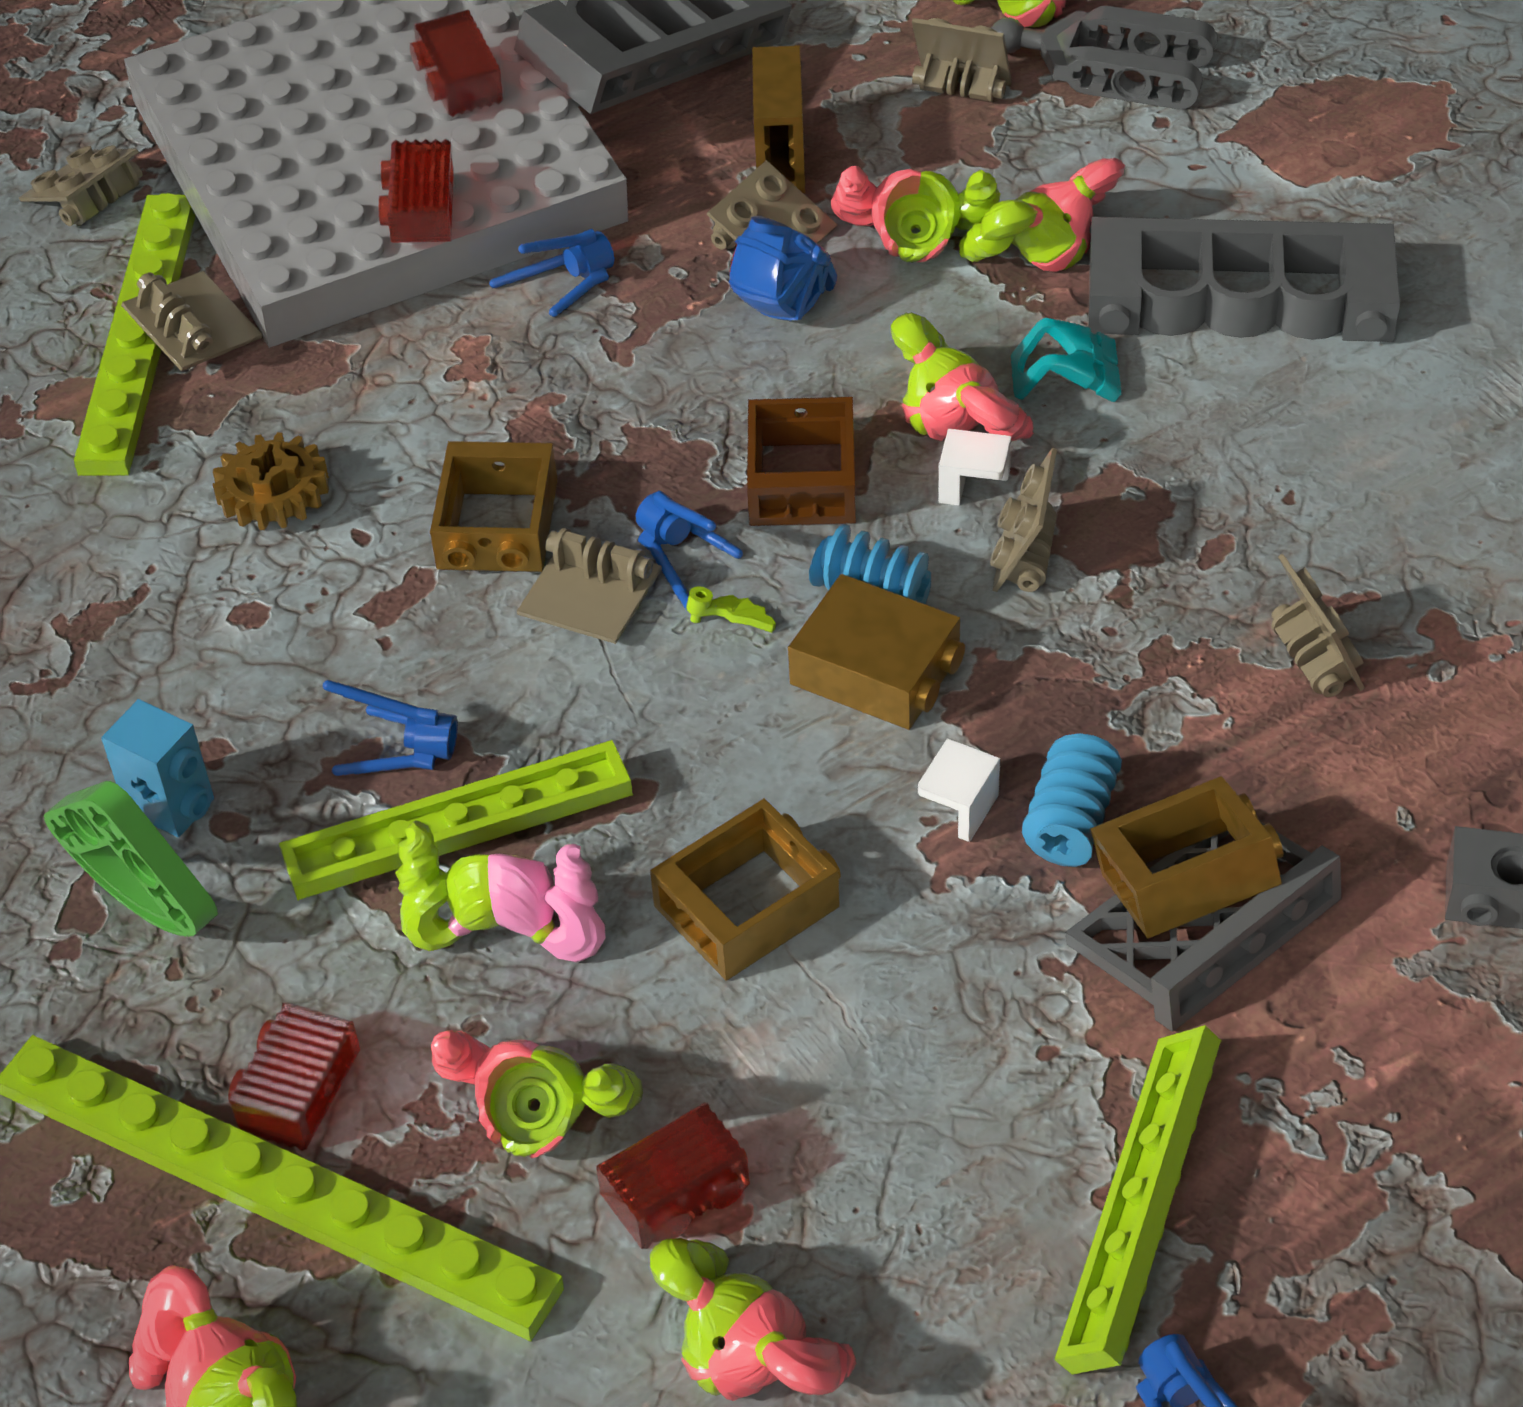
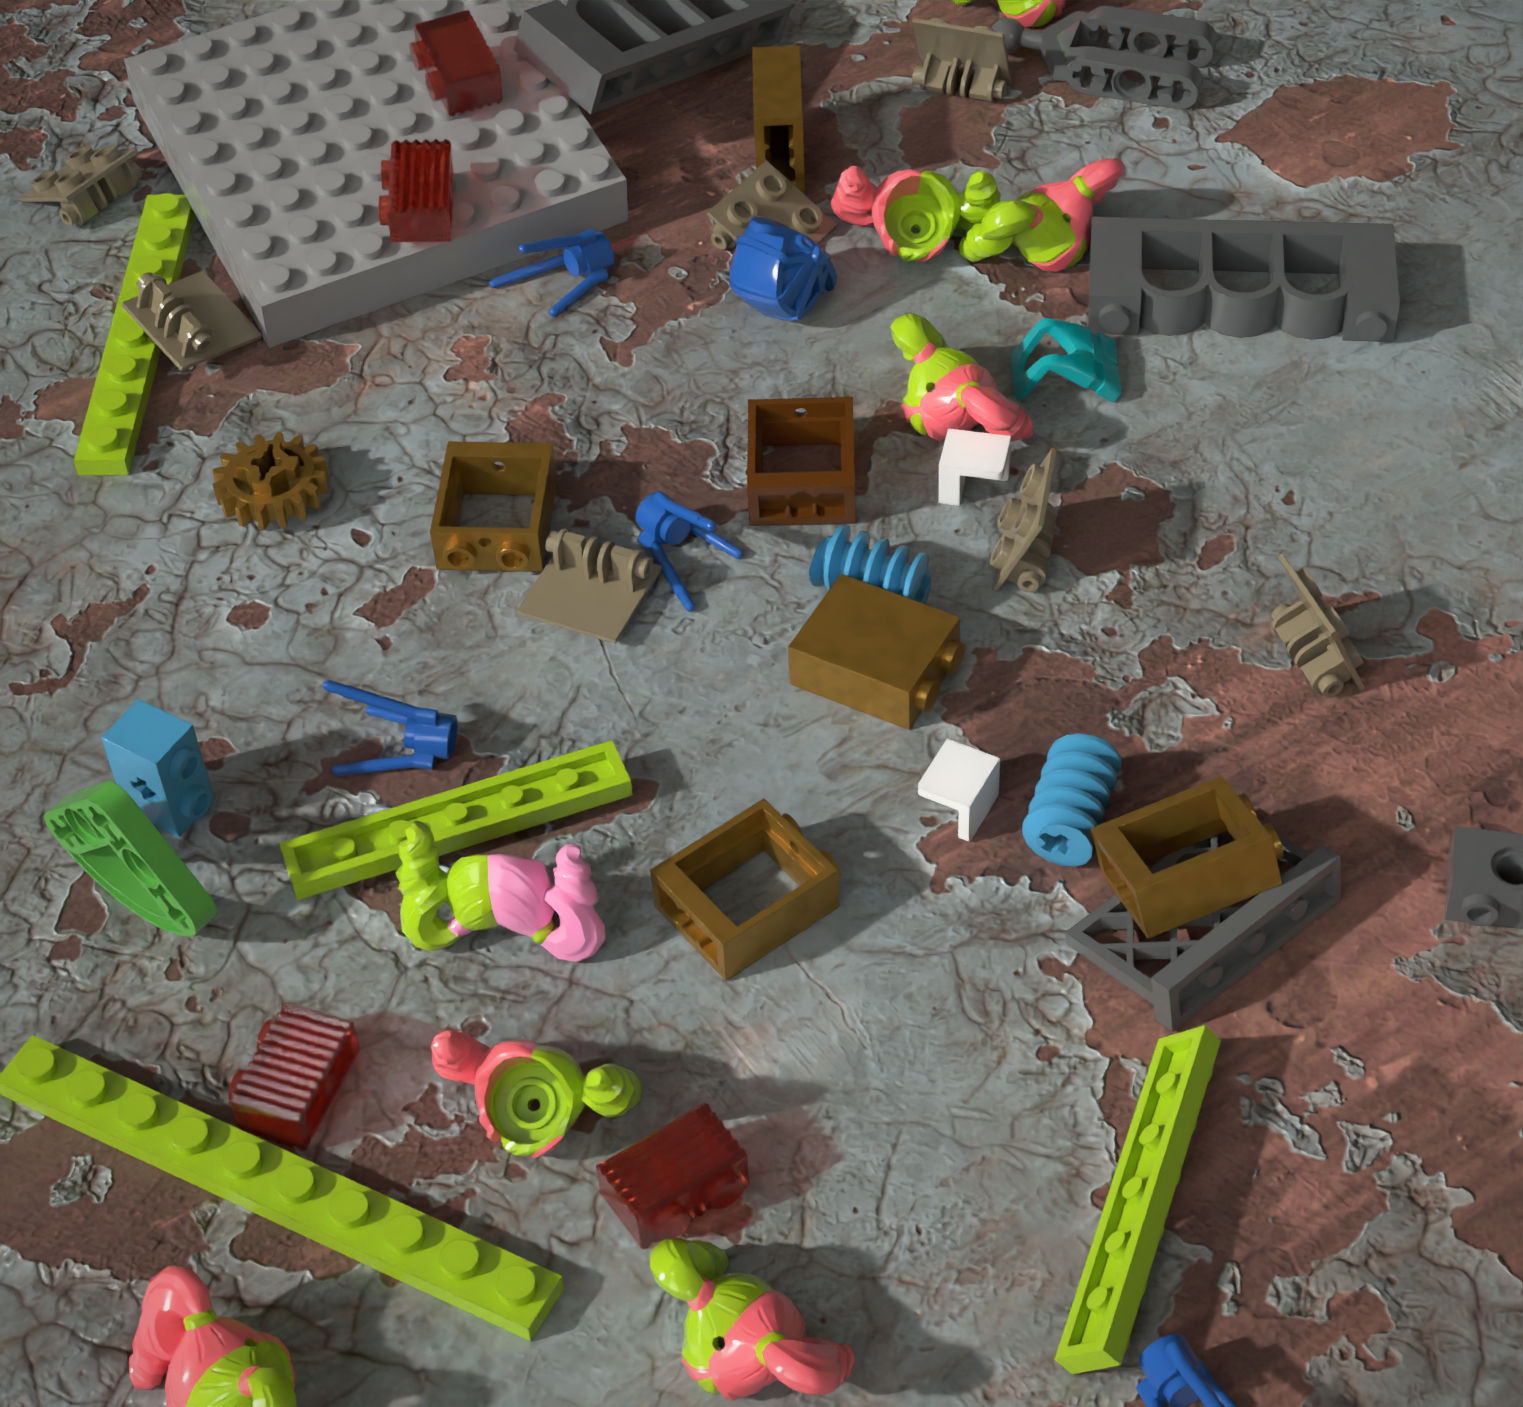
(732, 608): lime piece -> none

